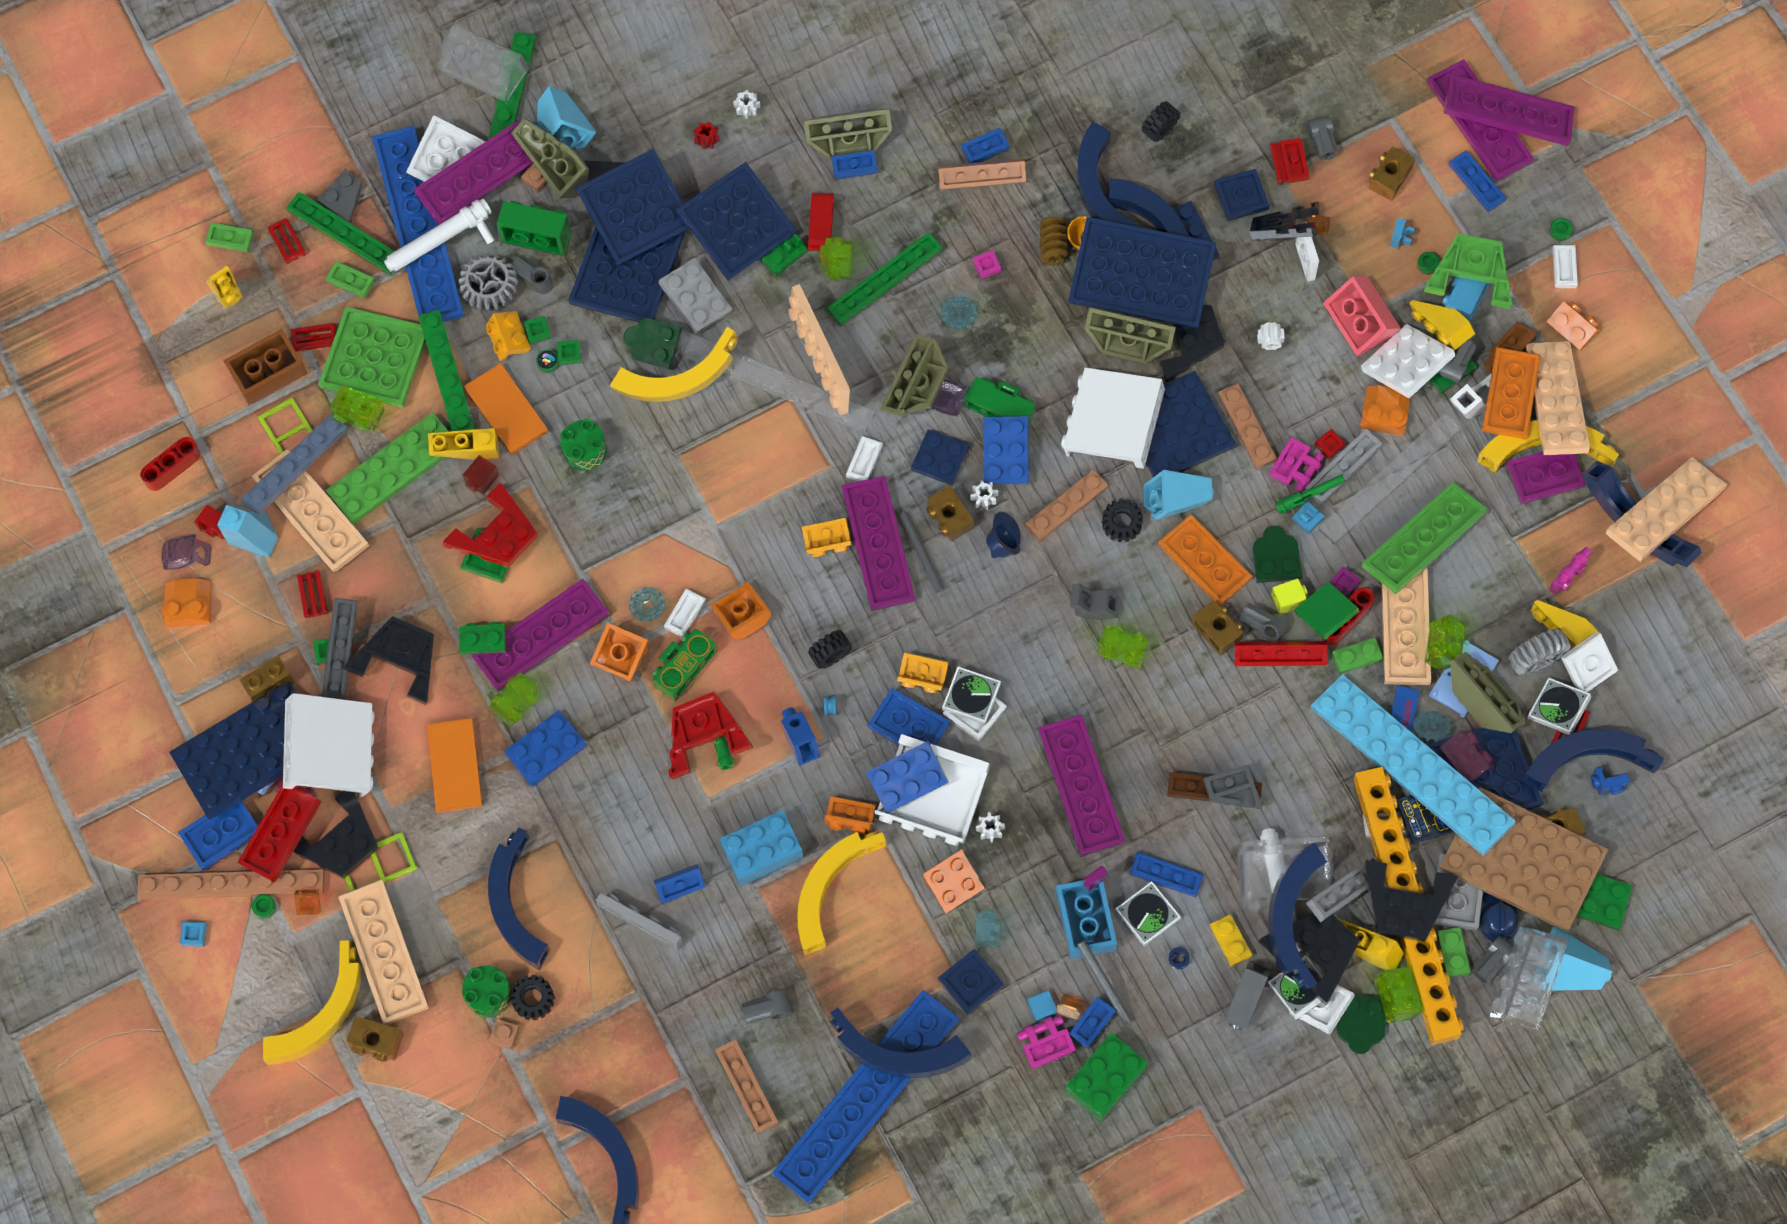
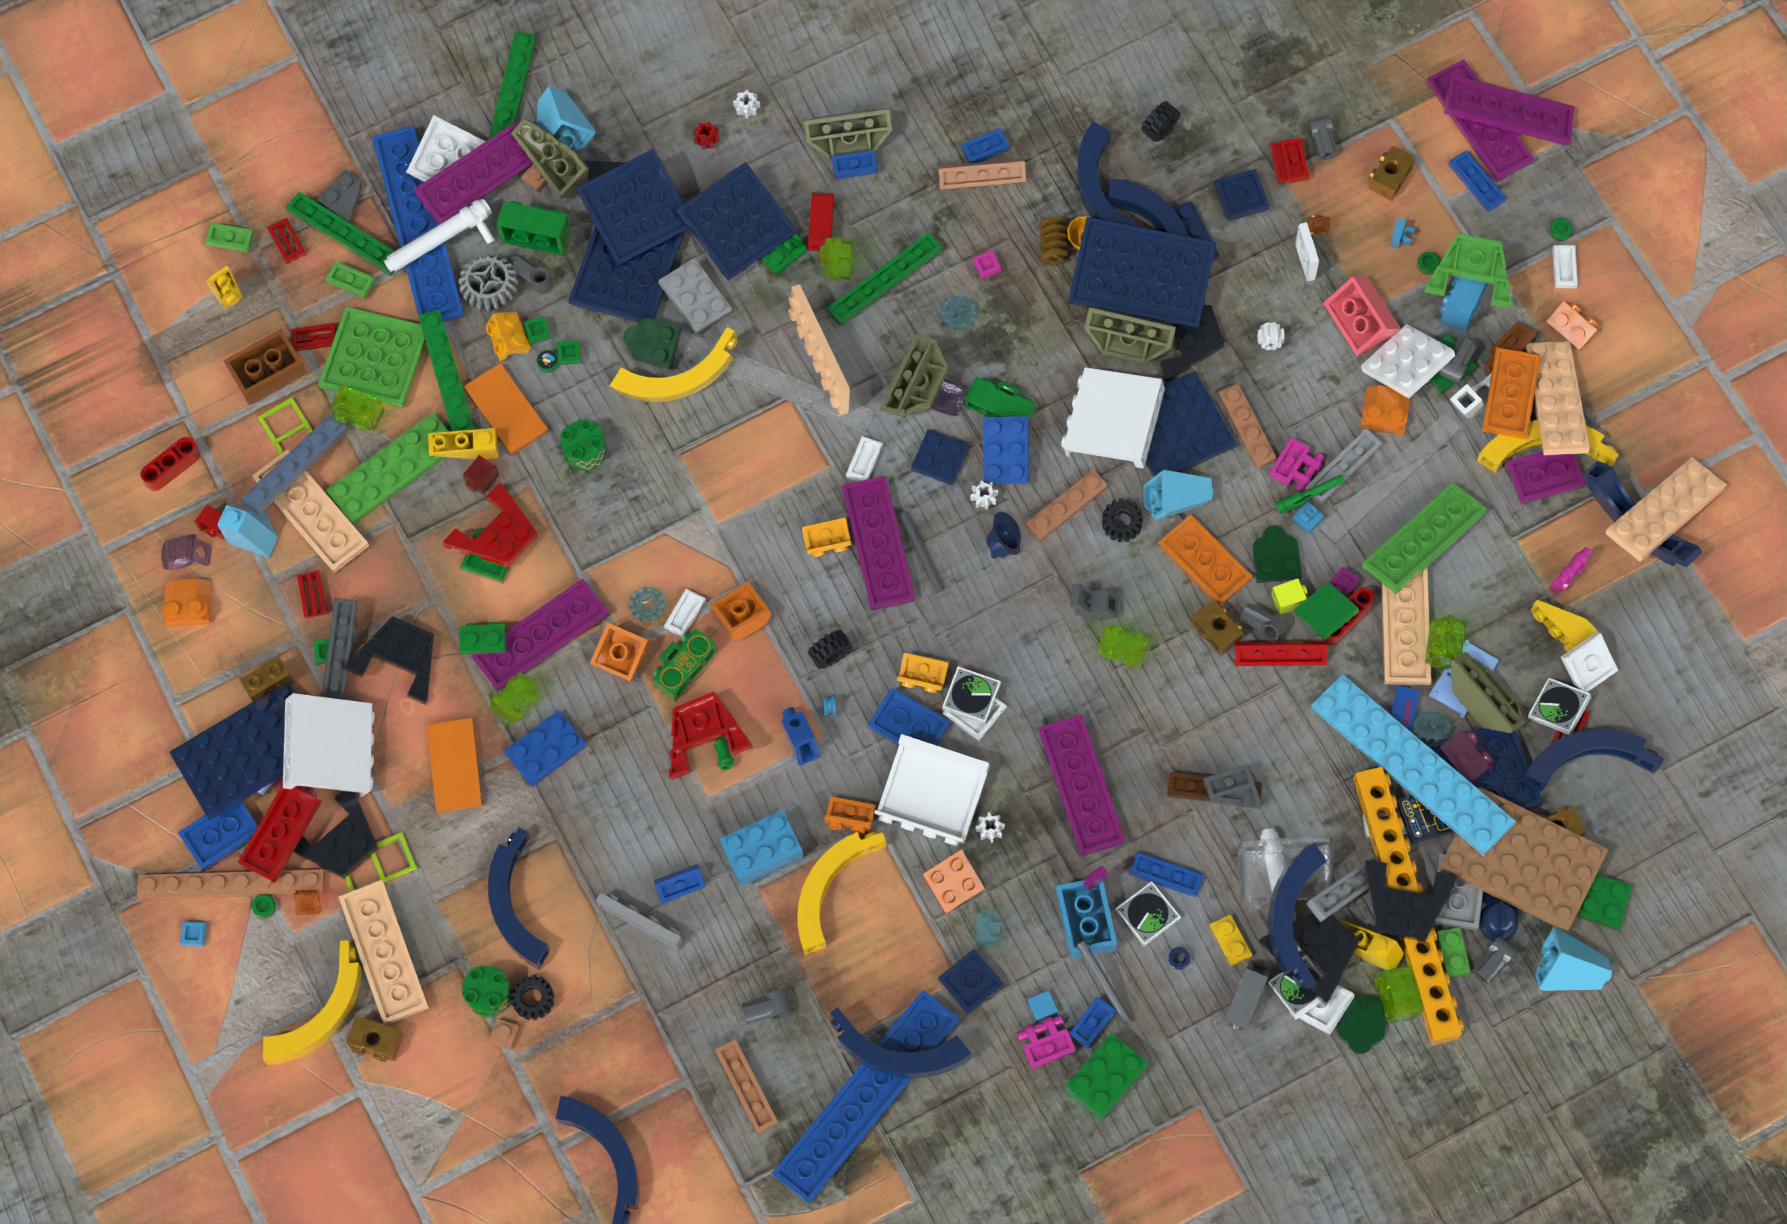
(481, 63): clear slope -> none
(907, 777): blue plate -> none
(948, 501): pearl gold brick -> none
(1070, 1006): clear orange plate -> none
(1283, 225): black wing -> none
(1330, 444): red tile -> none
(1357, 656): bright green plate -> none
(1446, 322): yellow slope -> none
(1528, 978): clear slope -> none
(1539, 652): light grey gear -> none
(1612, 785): blue bracket -> none

